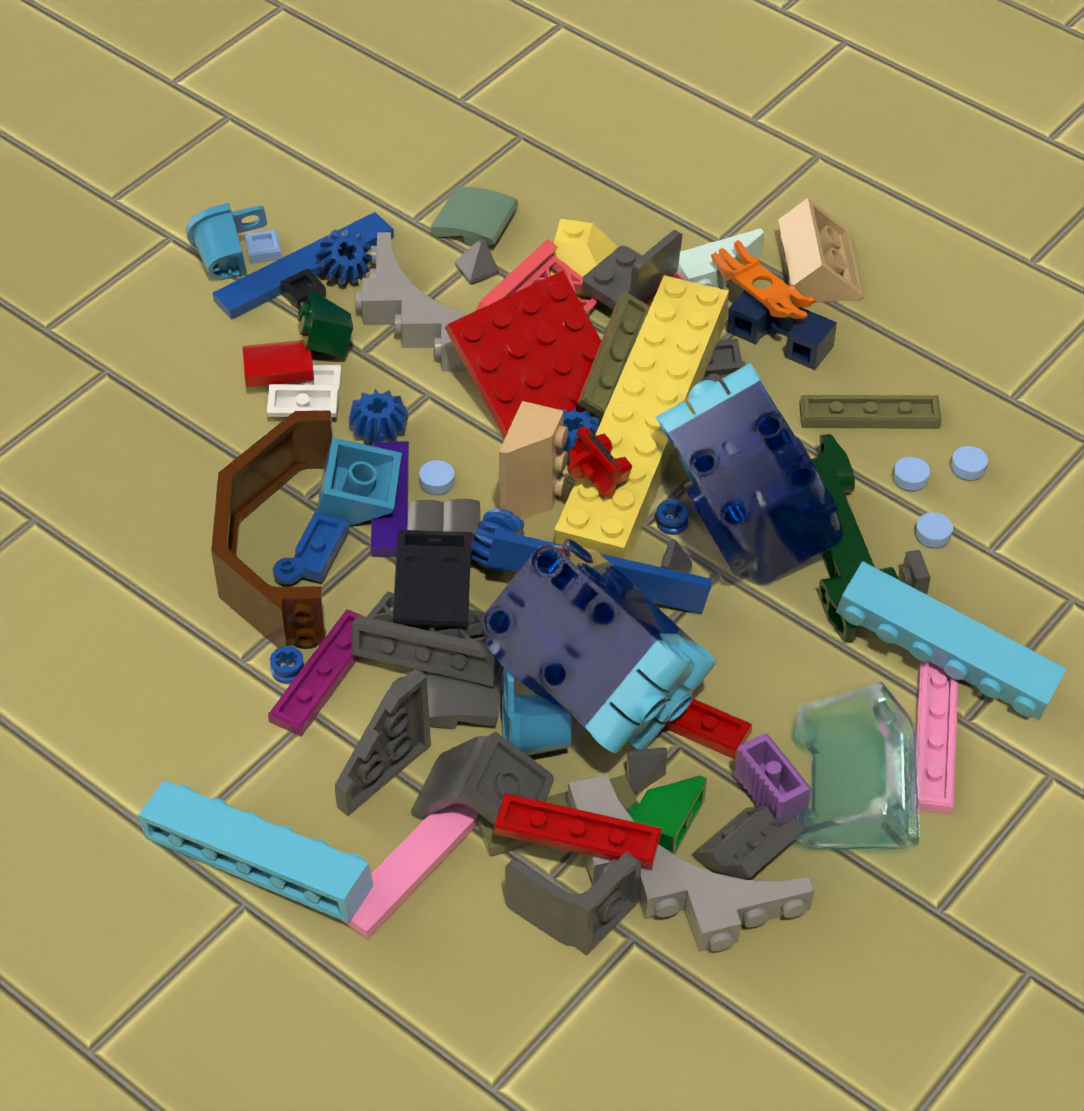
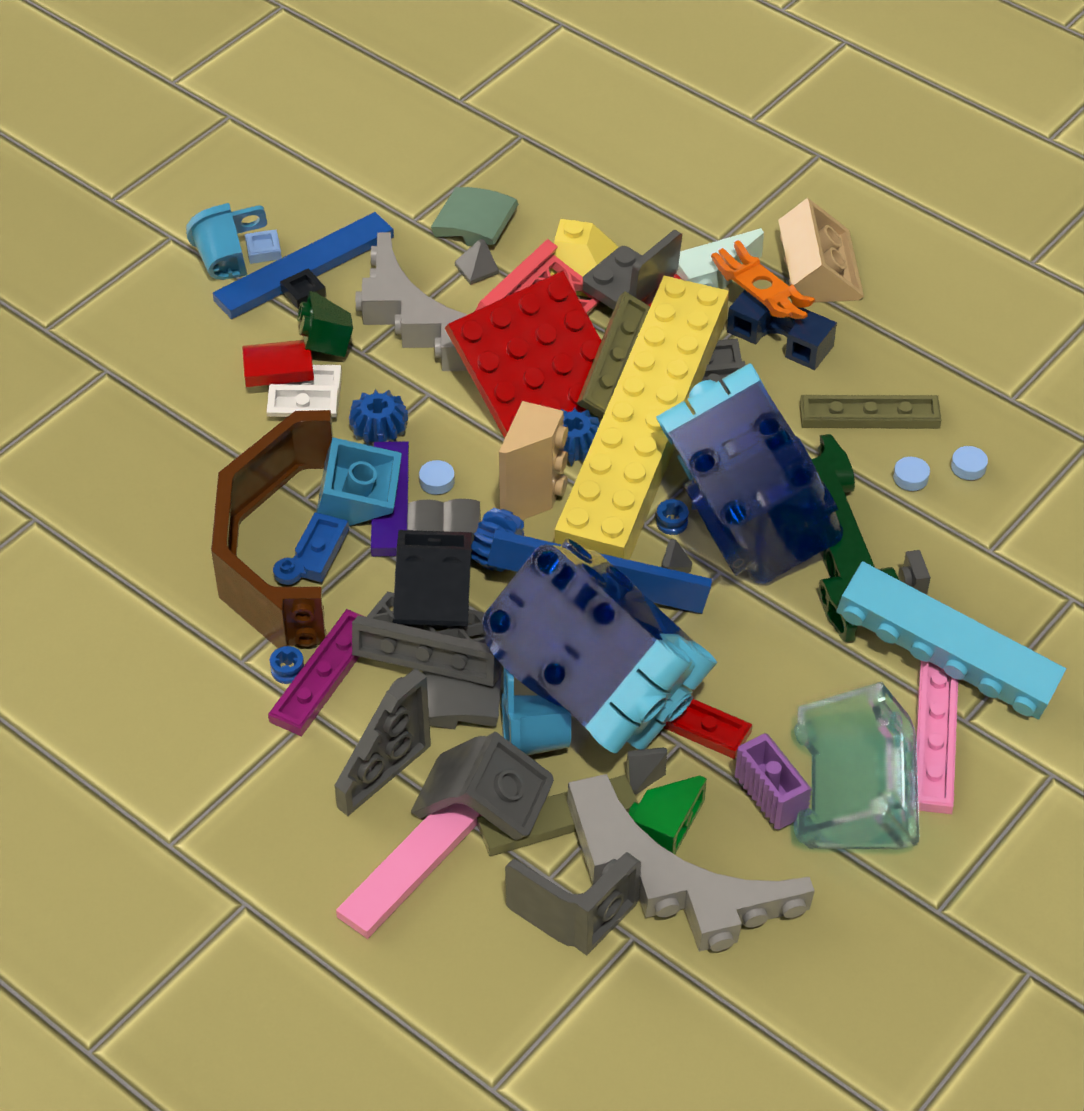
(257, 850): medium azure brick -> none
(343, 257): blue gear -> none
(576, 830): red tile -> none
(593, 460): red hips -> none
(748, 842): dark grey slope -> none
(934, 530): light blue tile -> none

